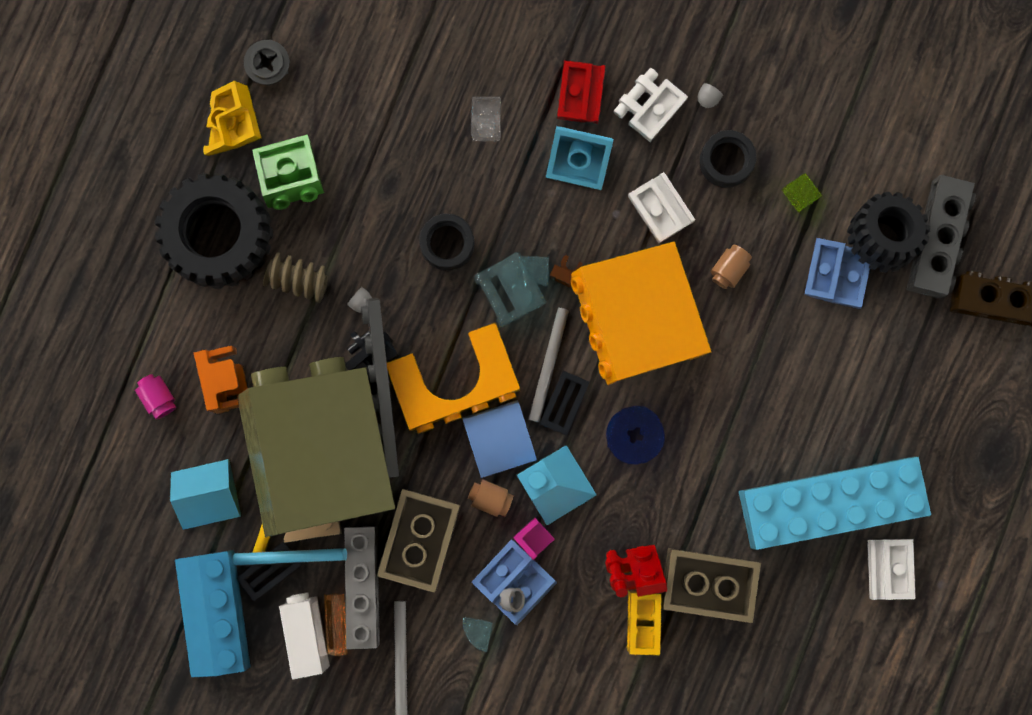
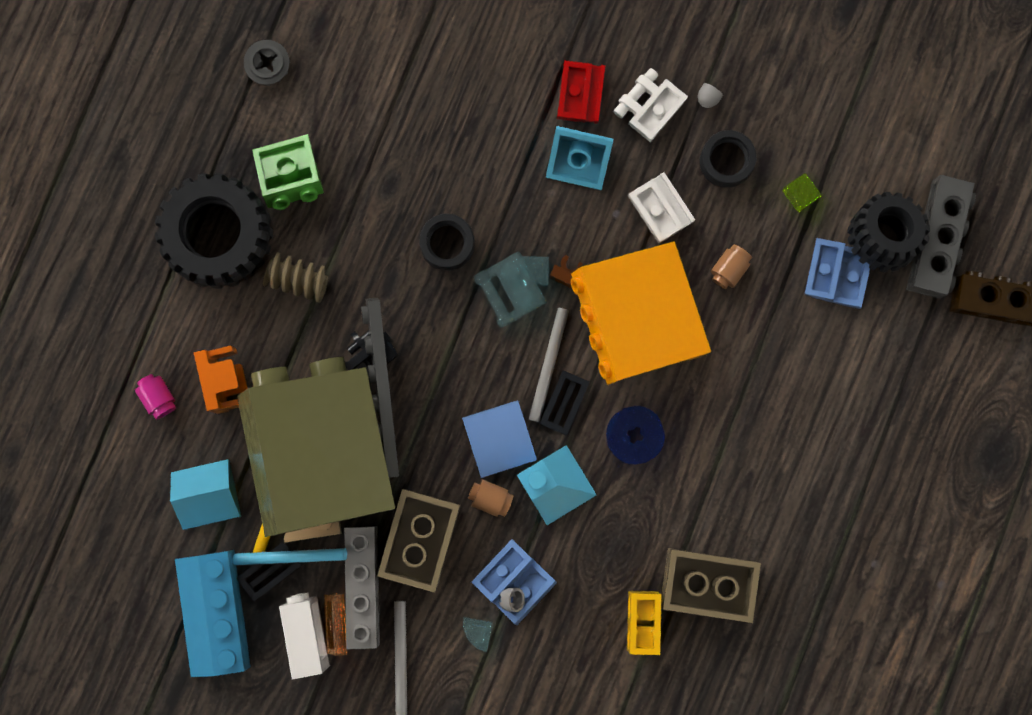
(231, 119): yellow slope -> none
(358, 300): light grey hinge -> none
(423, 408): light orange arch -> none
(486, 119): clear slope -> none
(533, 538): dark pink panel -> none
(645, 571): red plate -> none
(834, 503): medium azure brick -> none
(891, 569): white plate -> none

